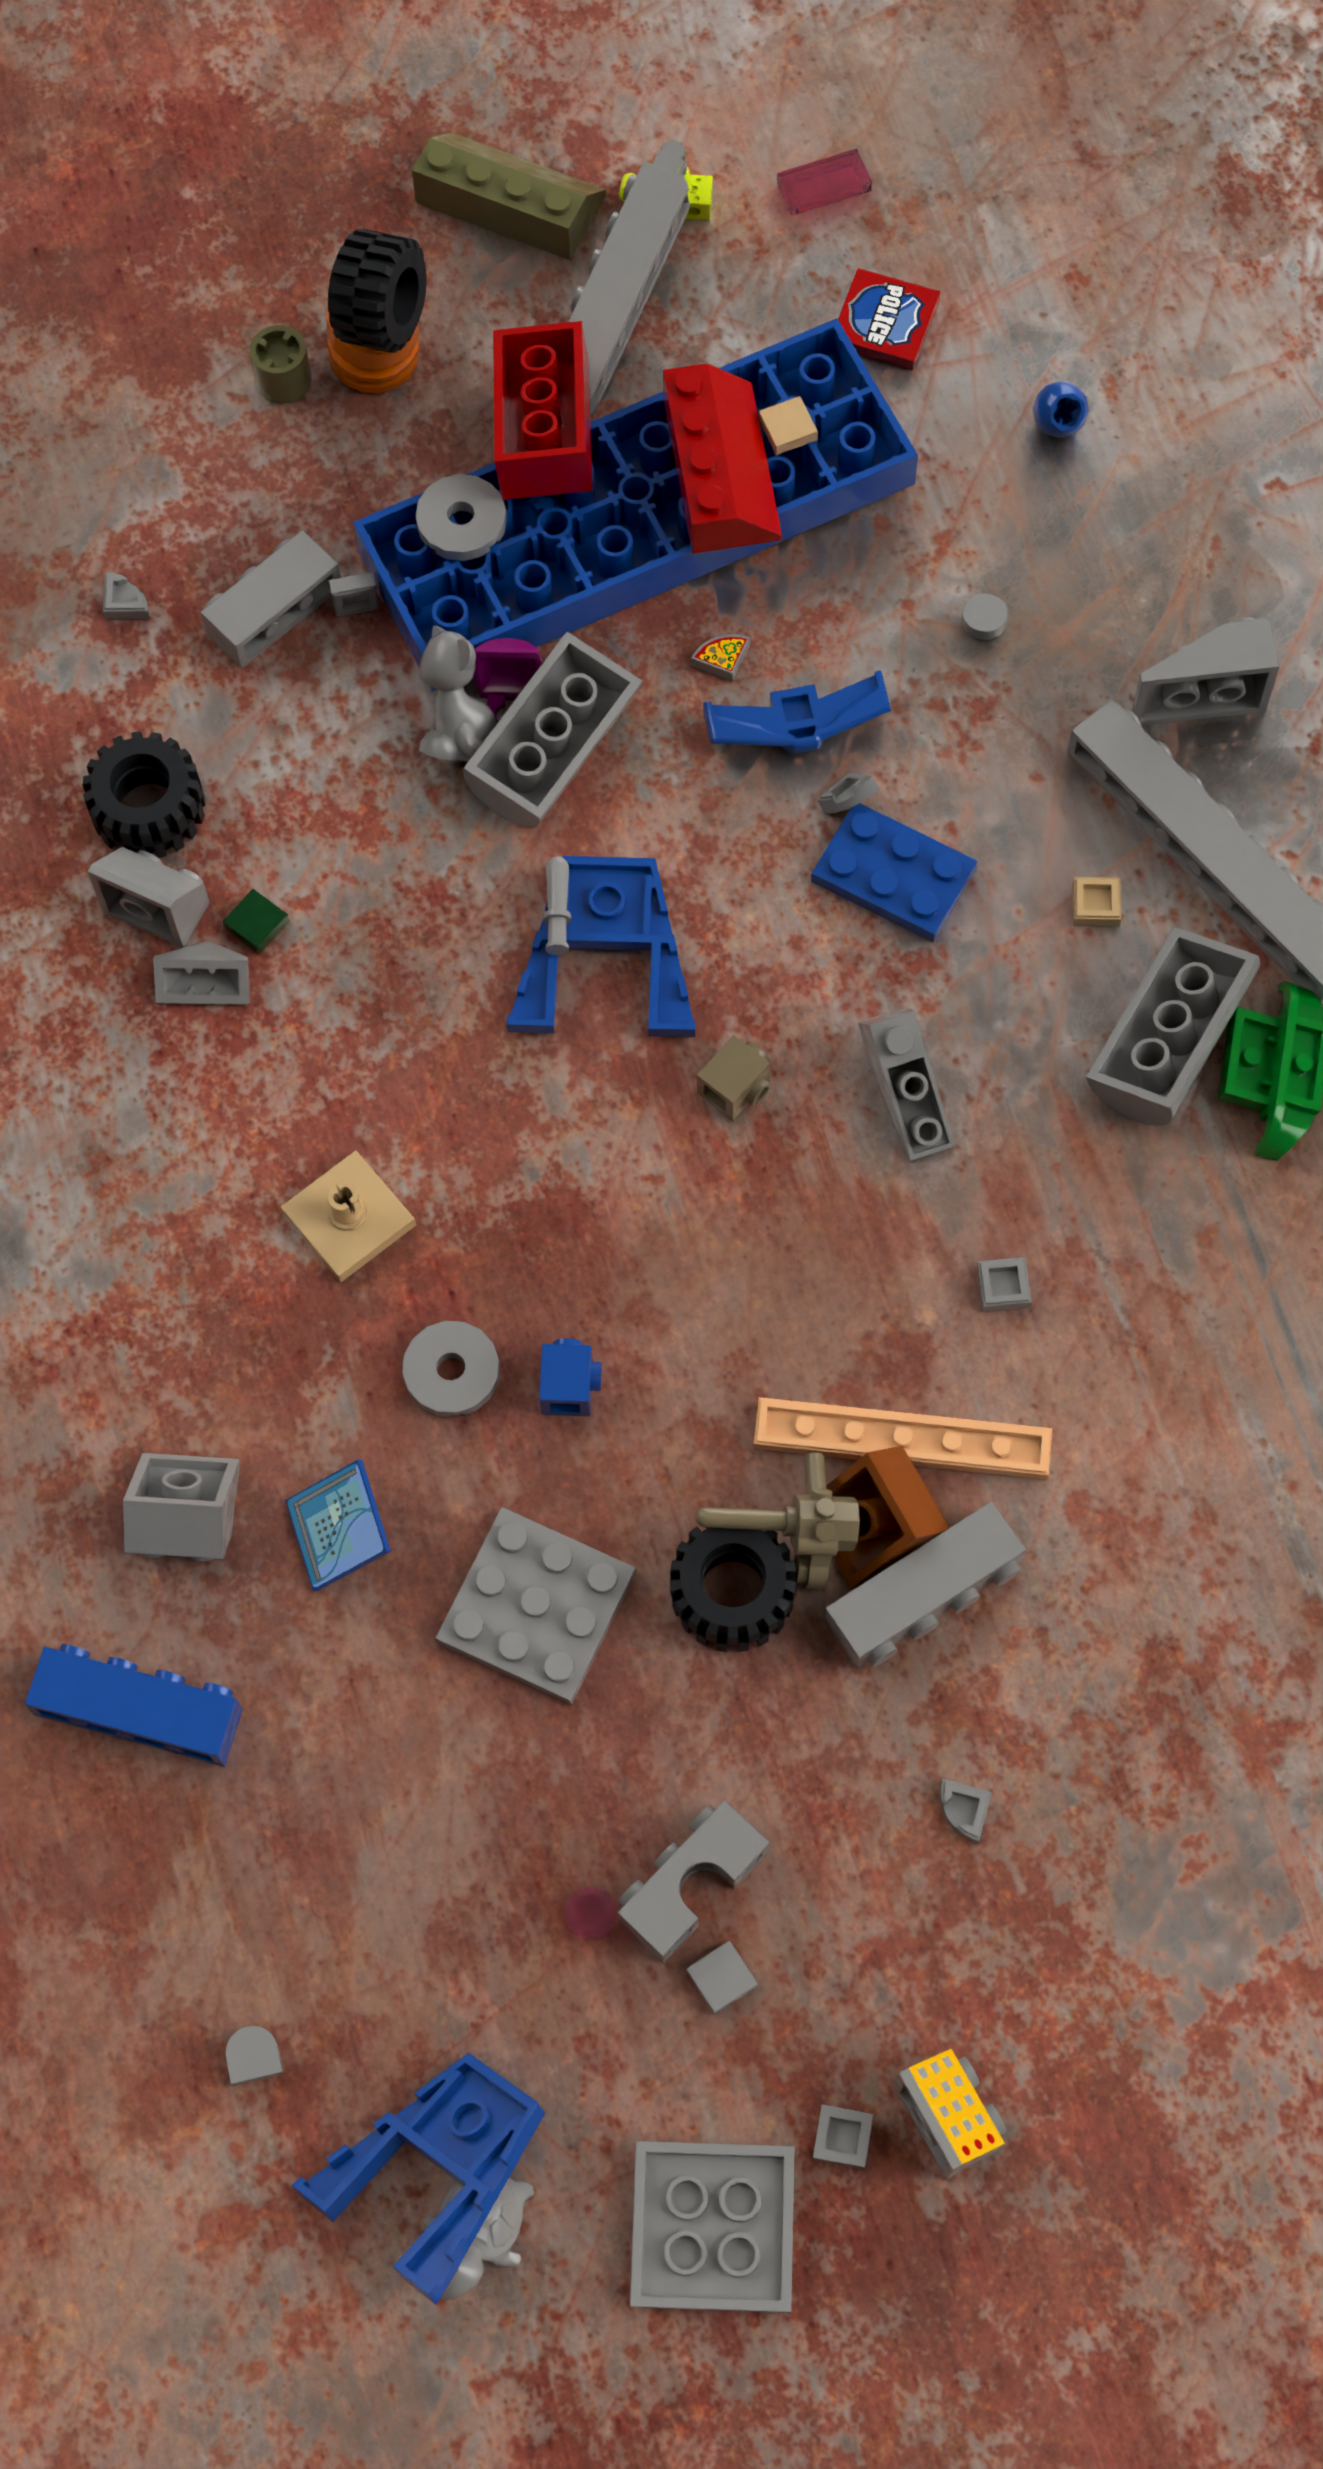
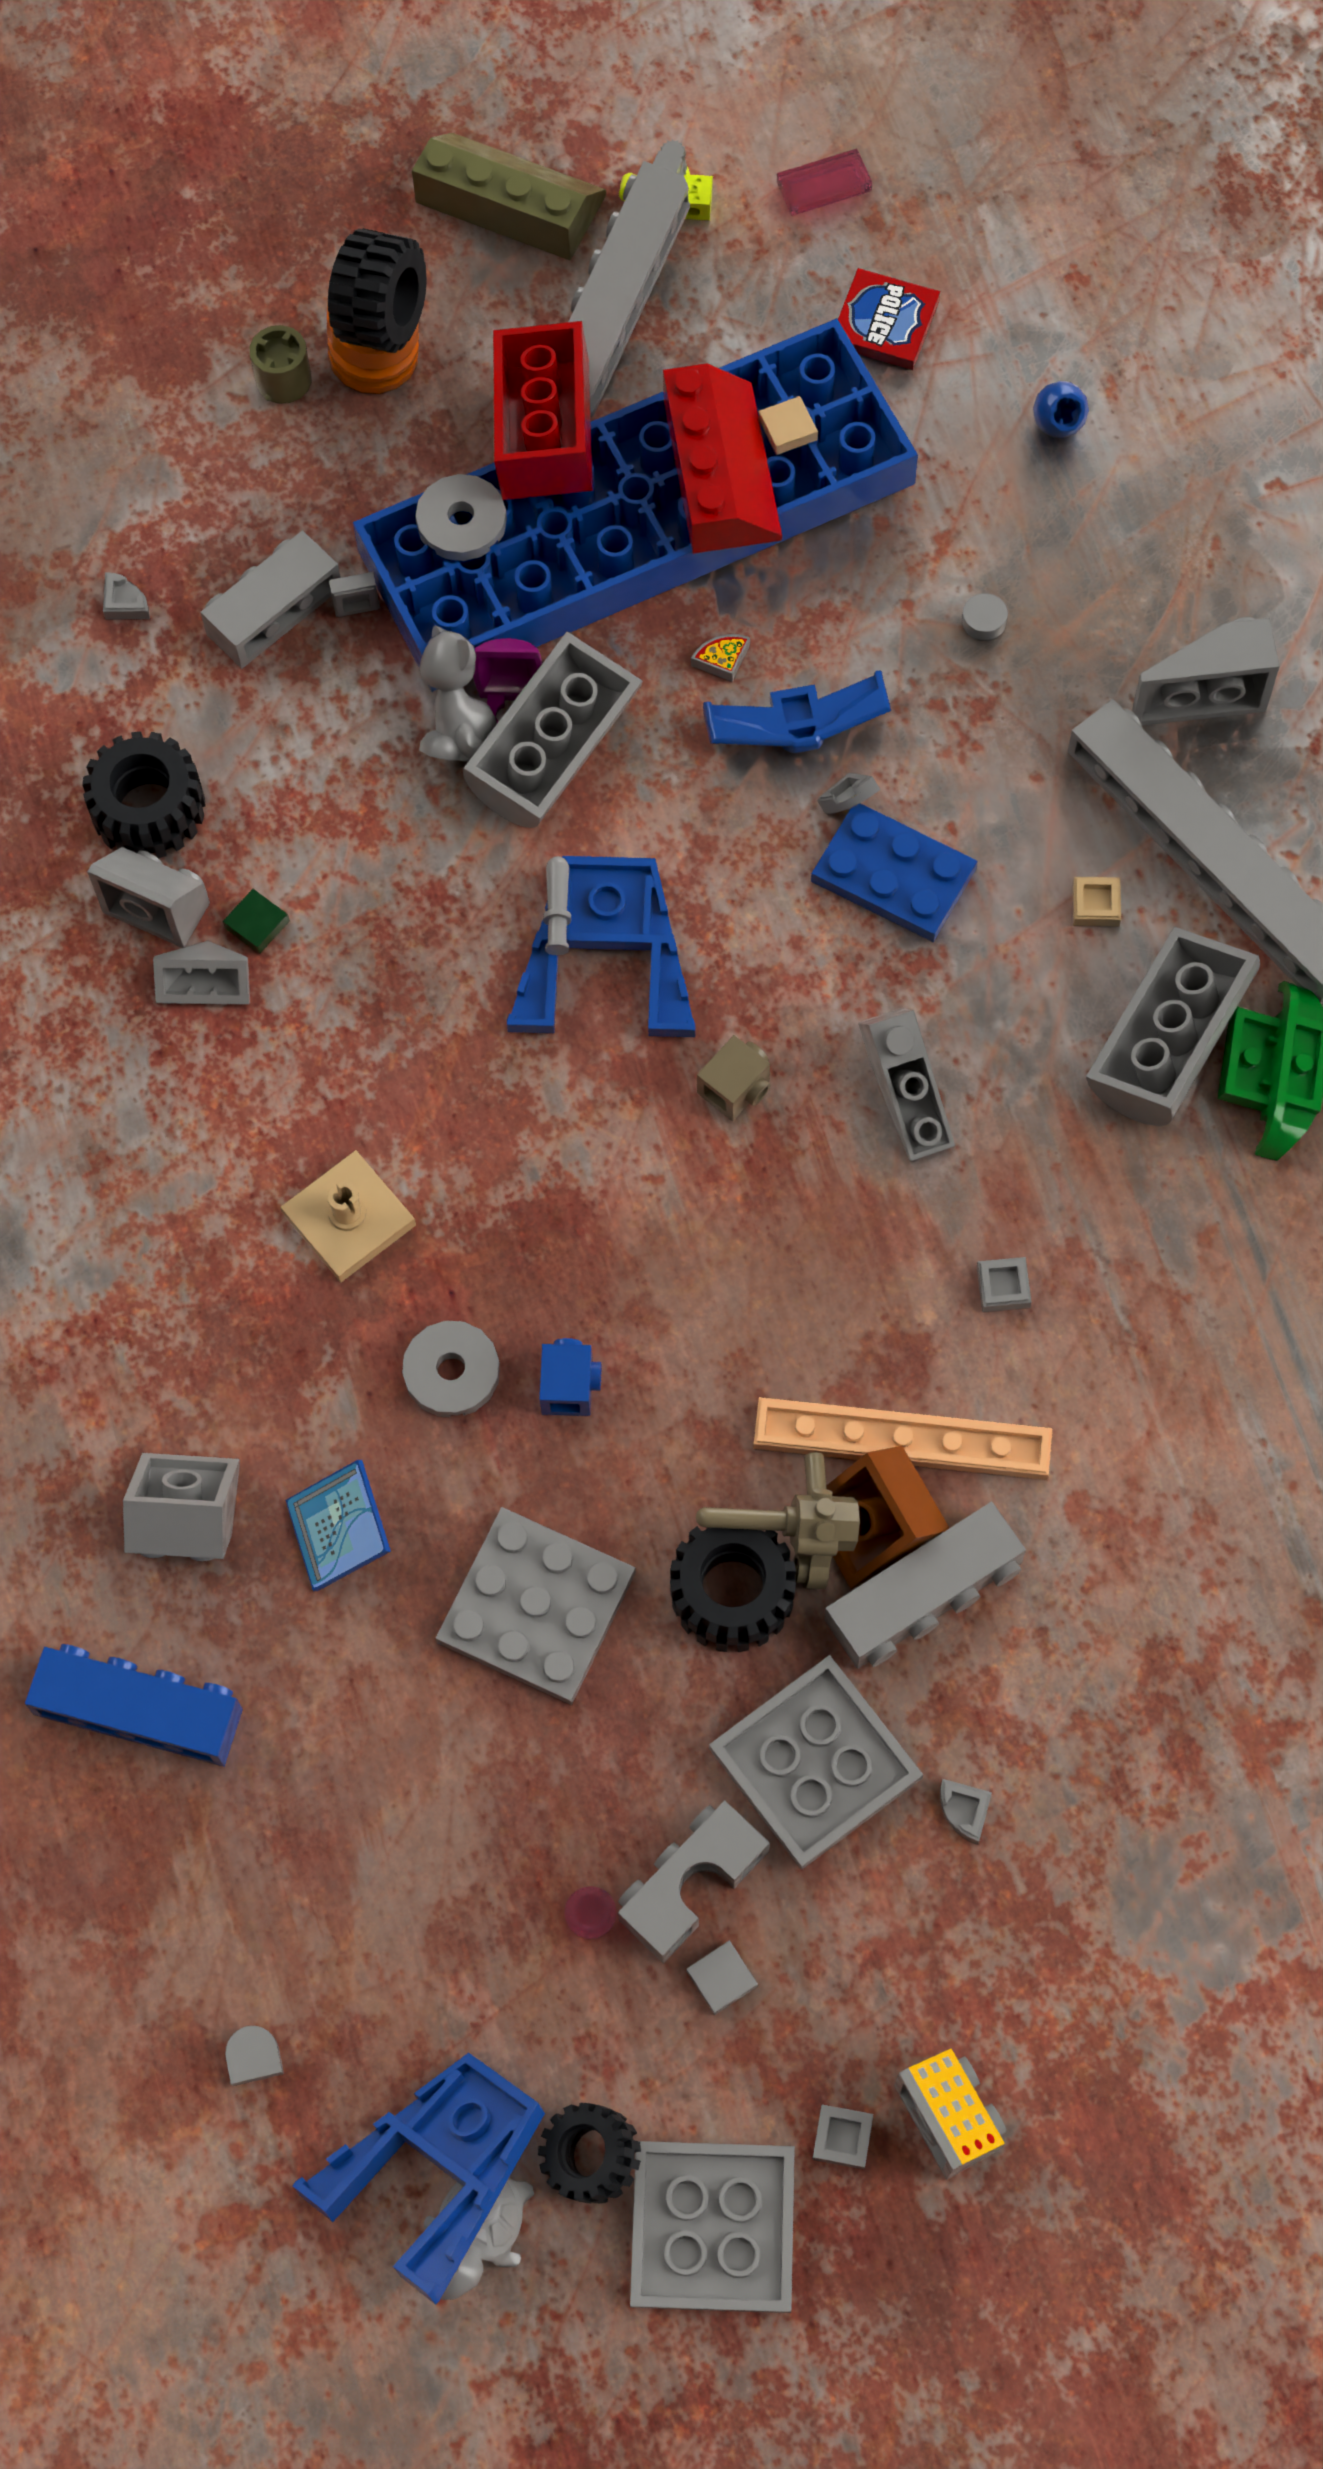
(561, 2148): none -> black tyre
(815, 1762): none -> light grey plate

